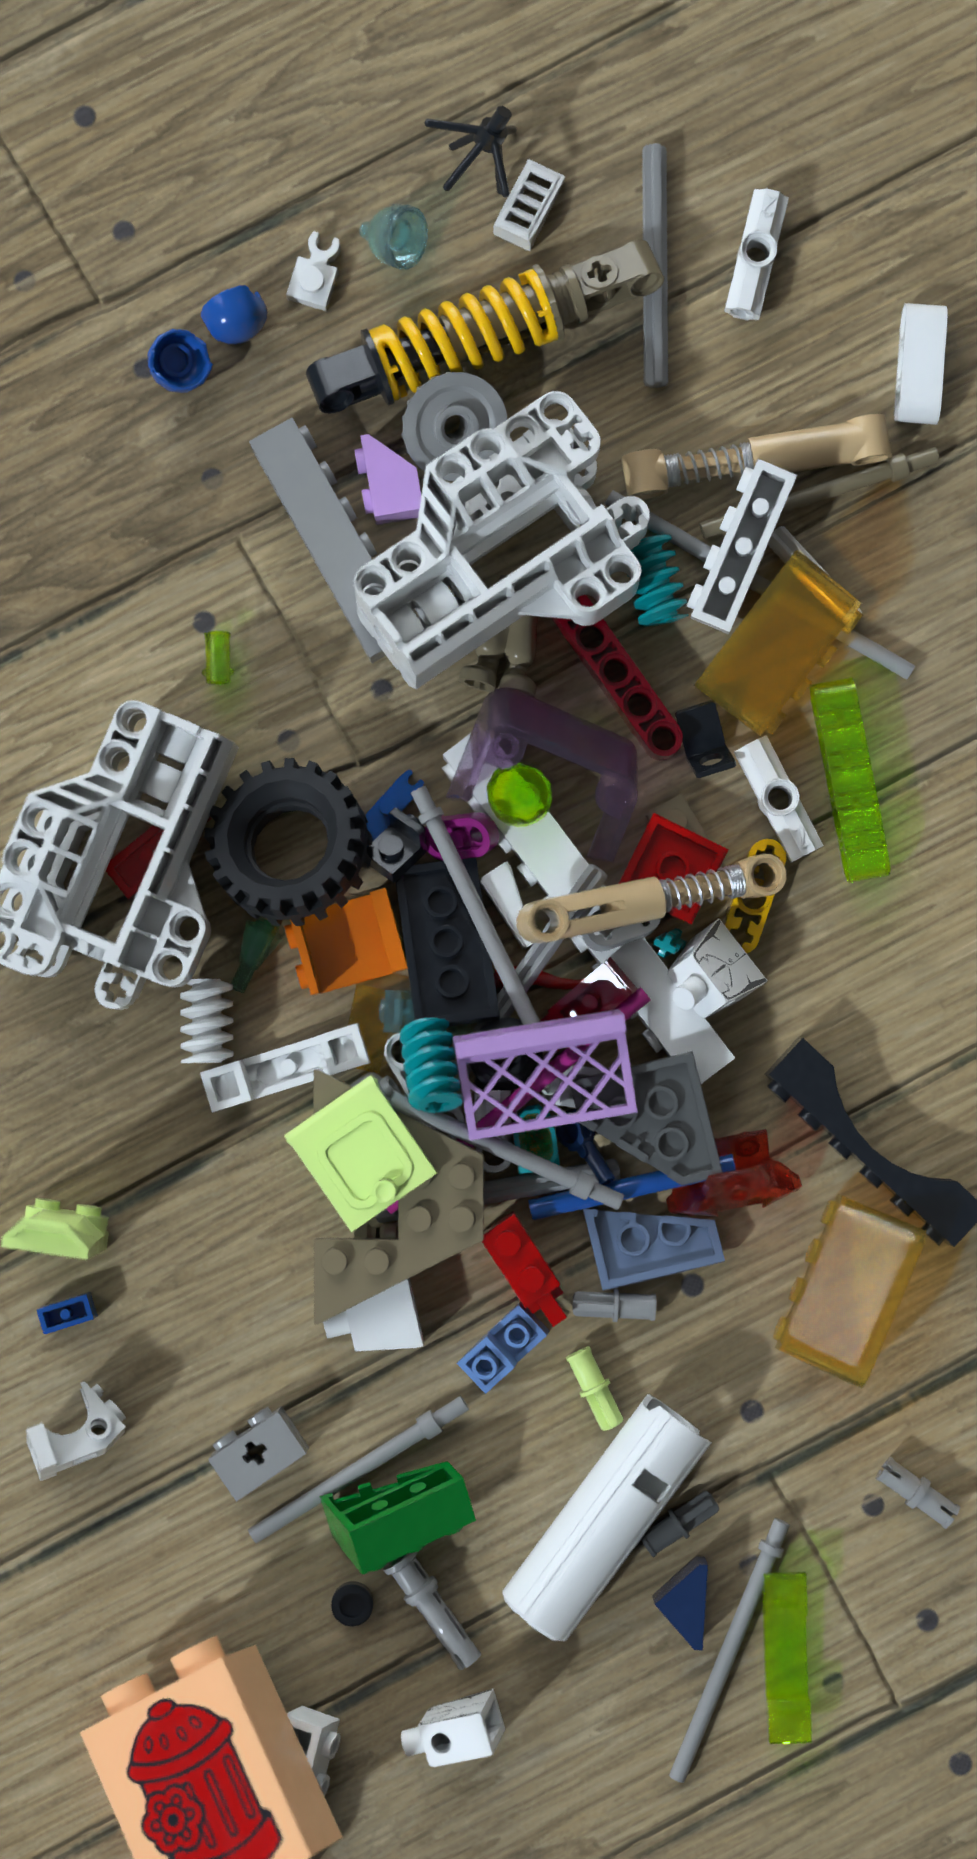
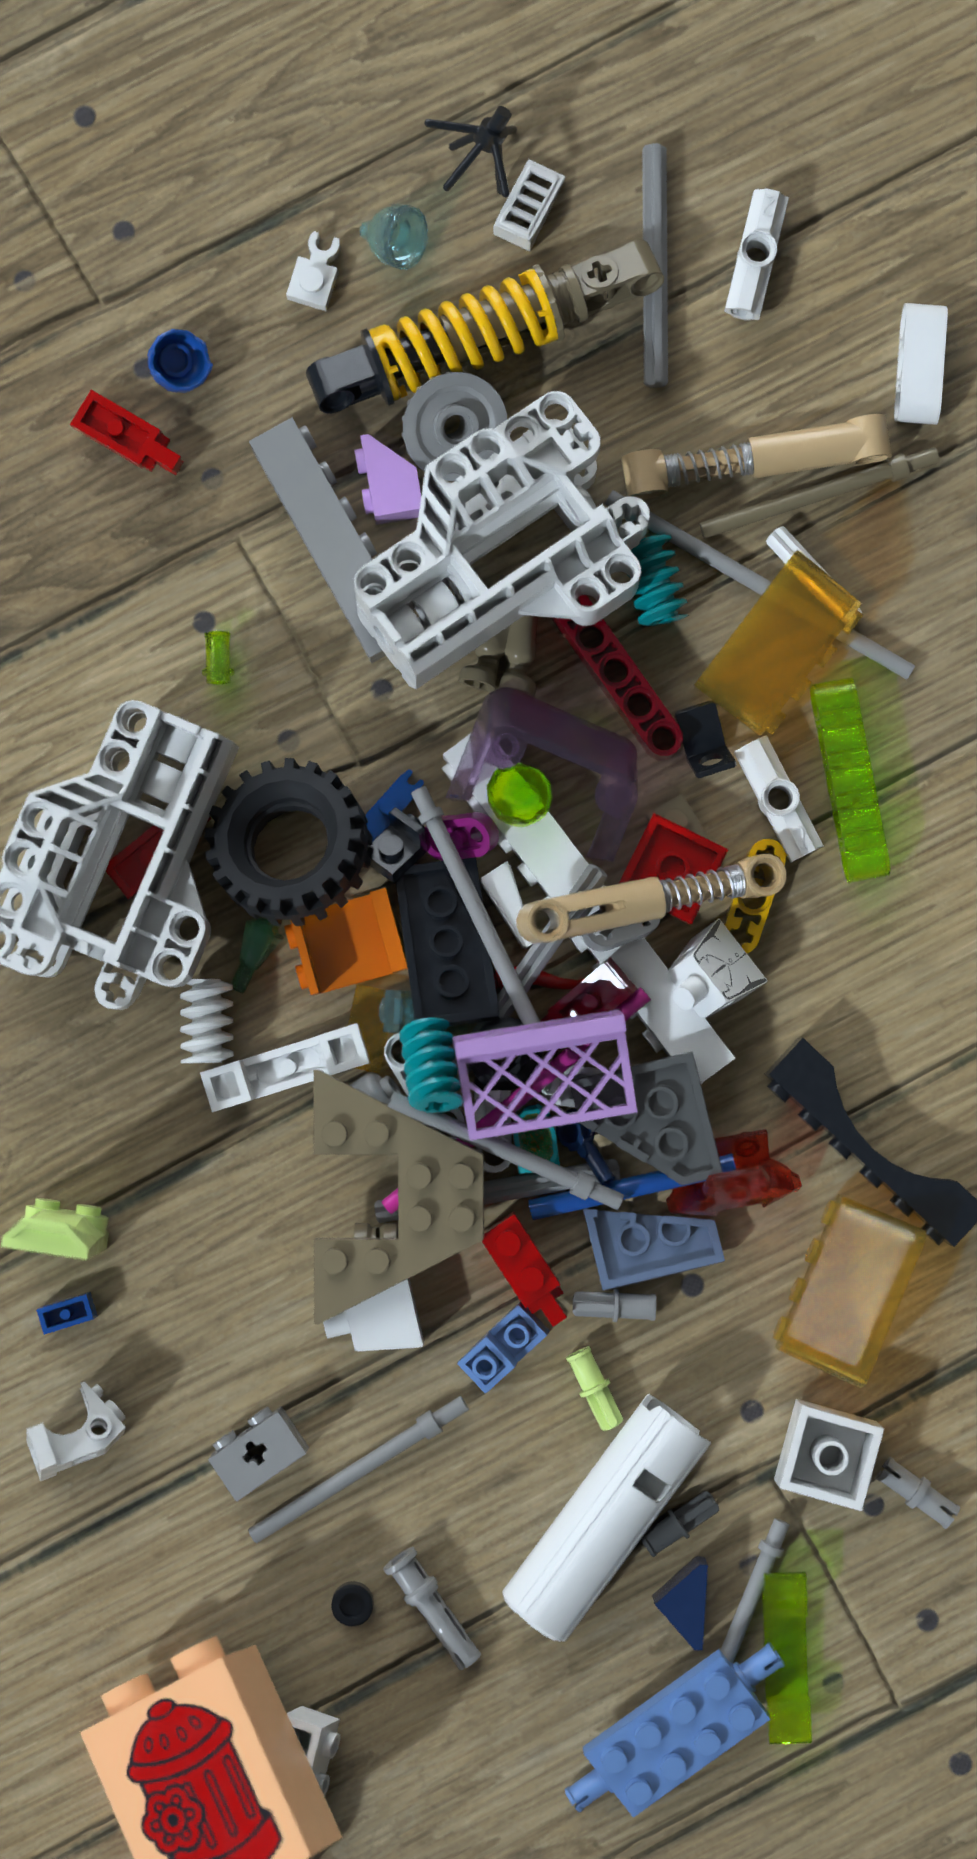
(125, 434): none -> red hinge
(235, 315): blue hair -> none
(355, 1147): yellowish green container -> none
(400, 1516): green wedge -> none
(457, 1730): white torso -> none
(670, 942): teal piece -> none
(676, 1731): none -> medium blue plate
(743, 546): white brick -> none
(828, 1454): none -> white brick

